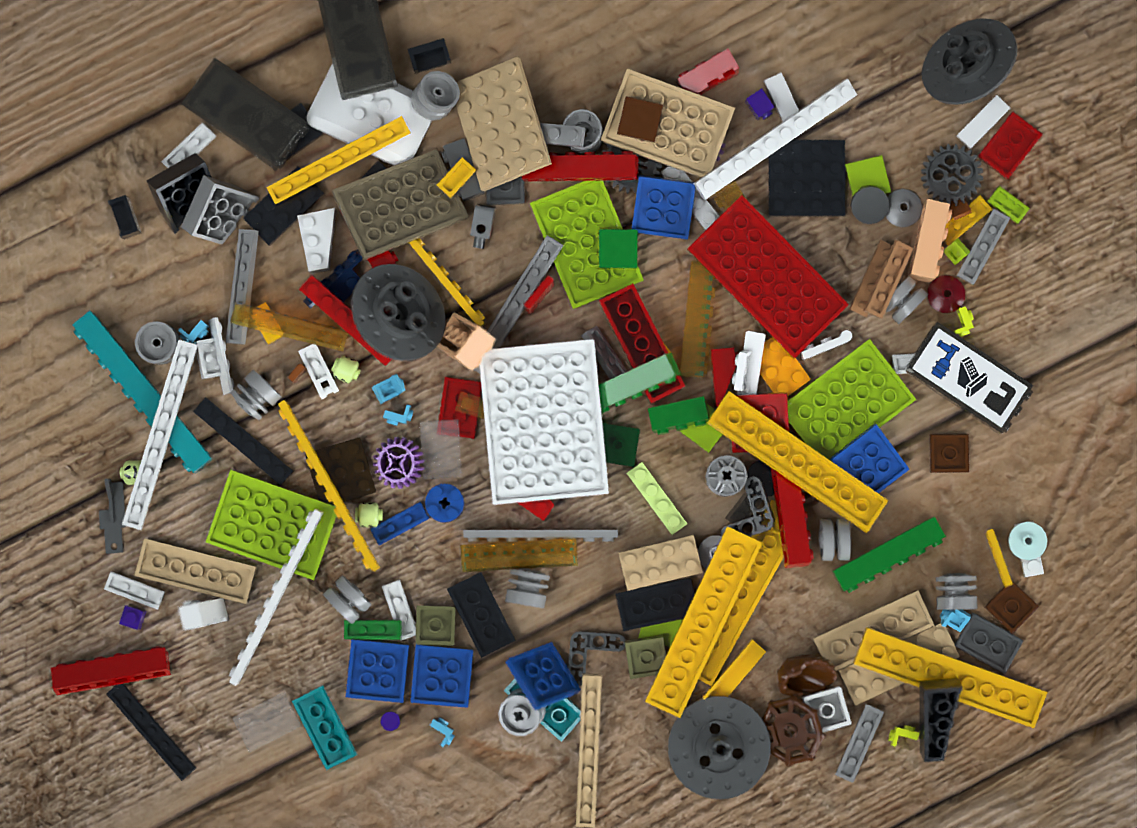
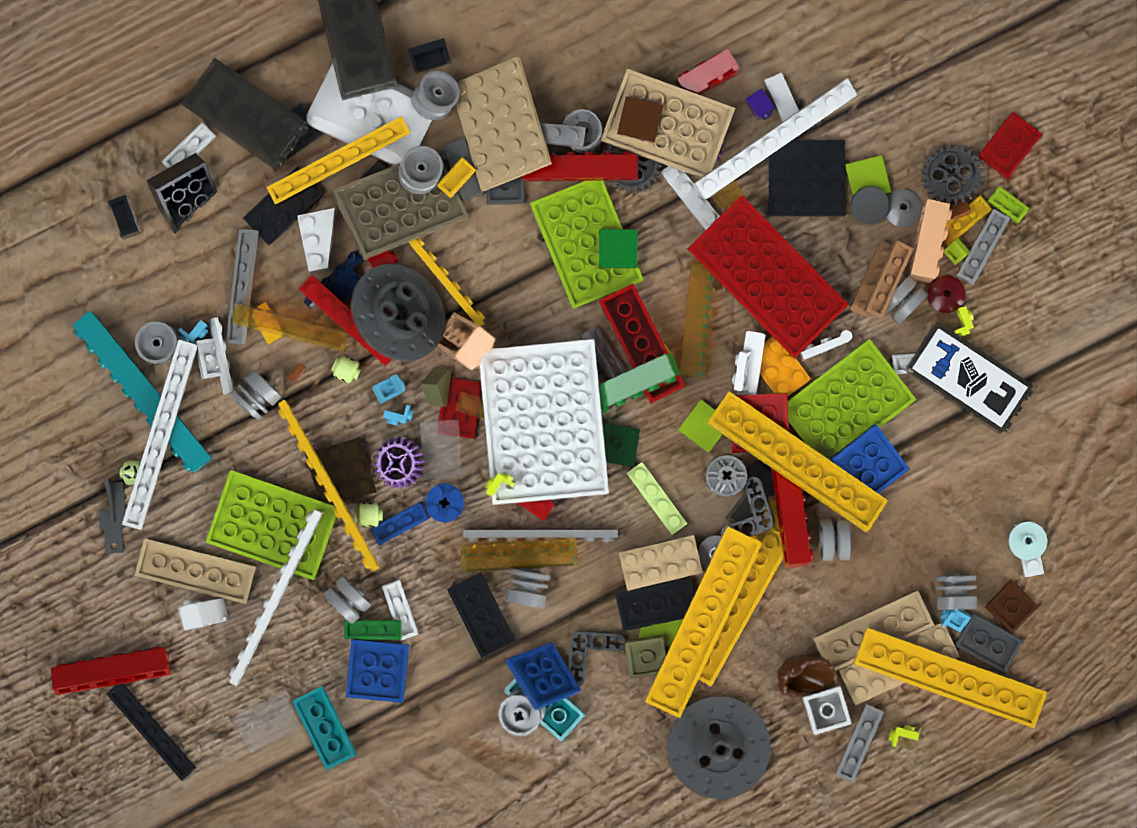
(132, 617): dark purple brick -> none
(134, 590): white tile -> none
(216, 209): light grey wedge -> none
(243, 441): black plate -> none
(318, 370): white plate -> none
(390, 721): dark purple tile -> none
(420, 169): none -> light grey wheel
(435, 625): olive plate -> none
(437, 386): none -> olive slope
(441, 676): blue plate -> none
(442, 726): medium azure bracket -> none
(485, 216): torso -> none
(493, 484): none -> neon yellow bracket
(522, 291): light grey tile -> none
(539, 294): red tile -> none
(588, 750): tan tile -> none
(663, 207): blue plate -> none
(679, 415): green brick -> none
(722, 370): red slope -> none
(736, 670): yellow panel -> none
(801, 730): reddish brown plate -> none
(888, 554): green brick -> none
(936, 712): black wedge -> none
(949, 453): reddish brown tile -> none
(969, 61): dark grey piece -> none
(983, 122): white tile -> none
(998, 557): yellow tile -> none

